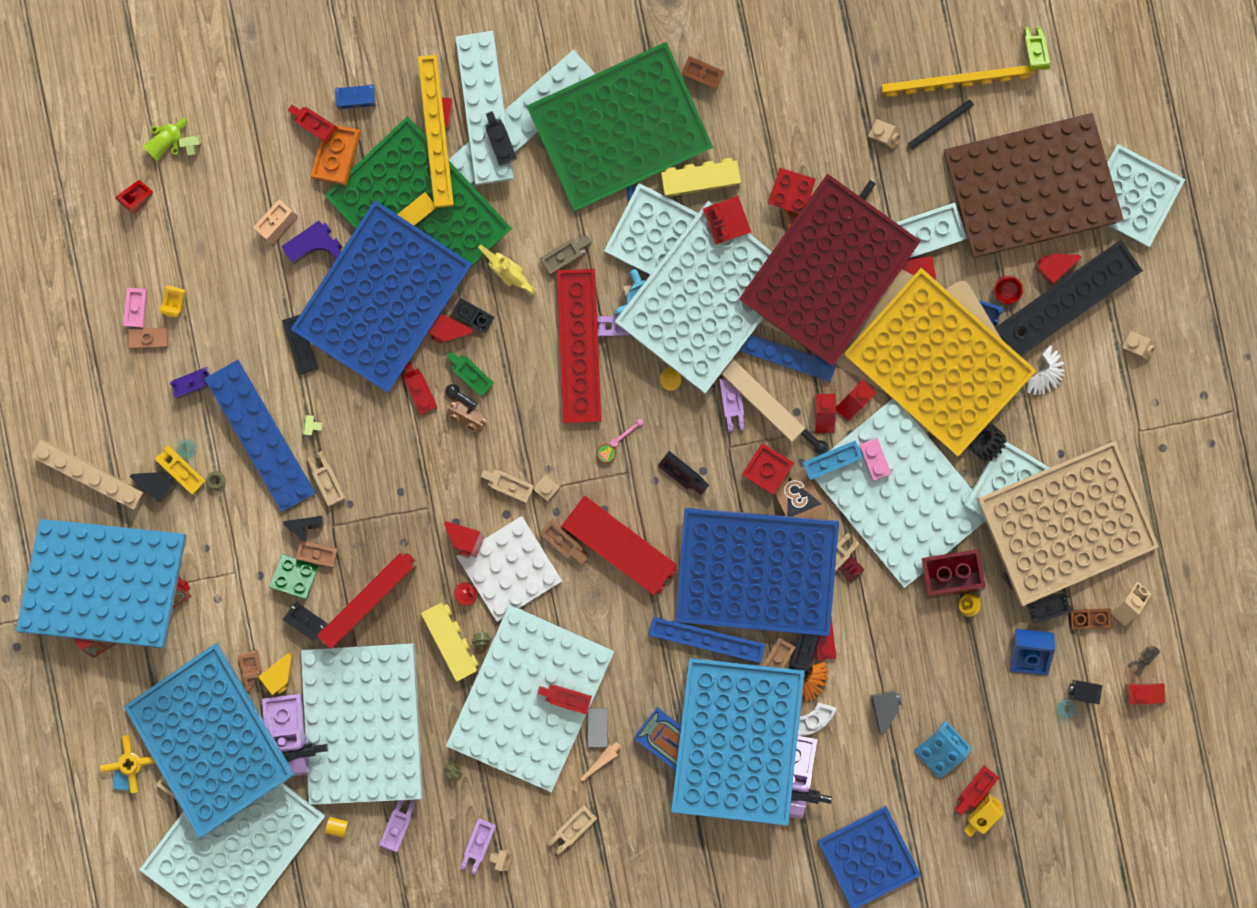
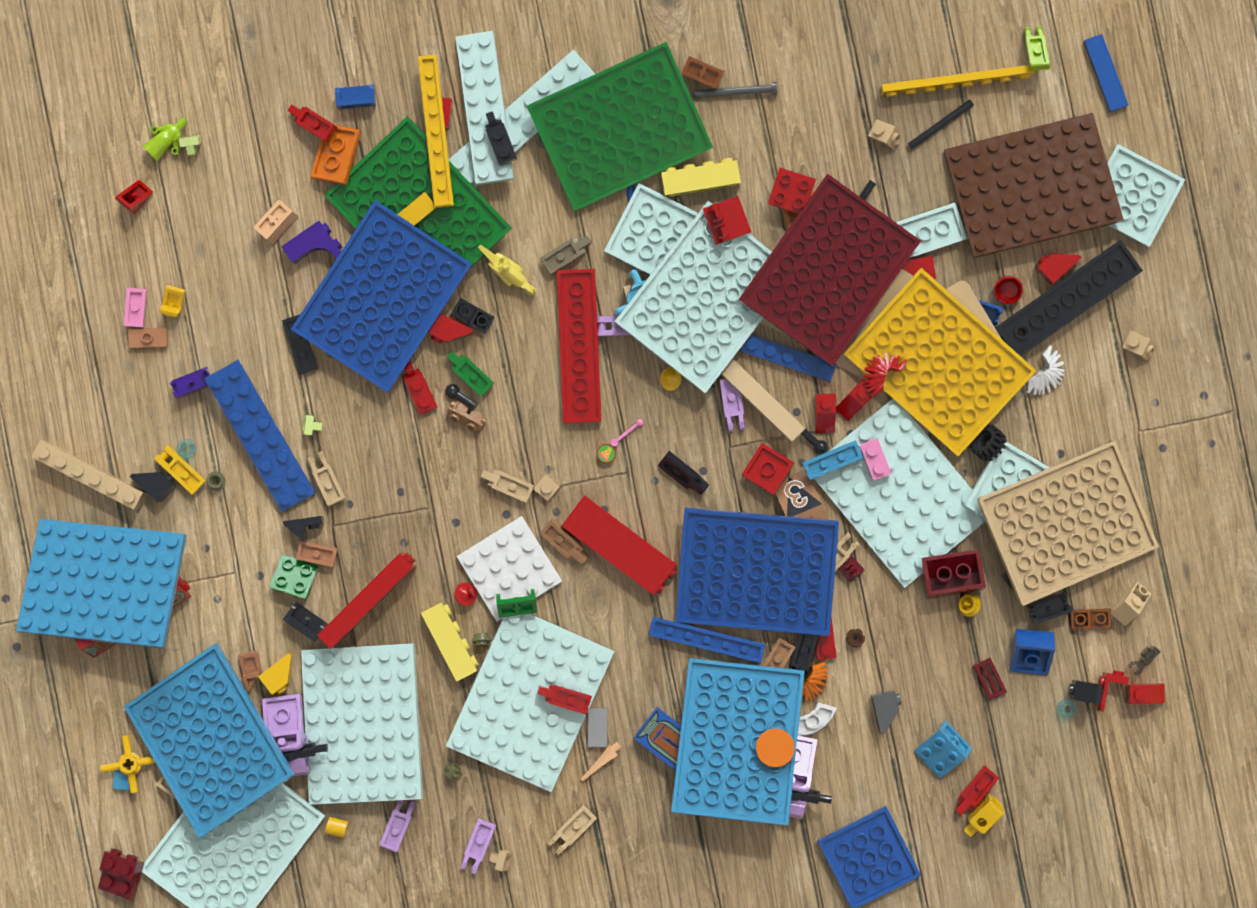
(120, 873): none -> dark red plate
(465, 540): red slope -> none
(516, 605): none -> green hinge
(736, 91): none -> dark grey bar
(775, 748): none -> orange tile
(850, 637): none -> reddish brown plate
(878, 370): none -> red hair
(982, 664): none -> dark red tile
(1105, 73): none -> blue tile
(1116, 676): none -> red bracket

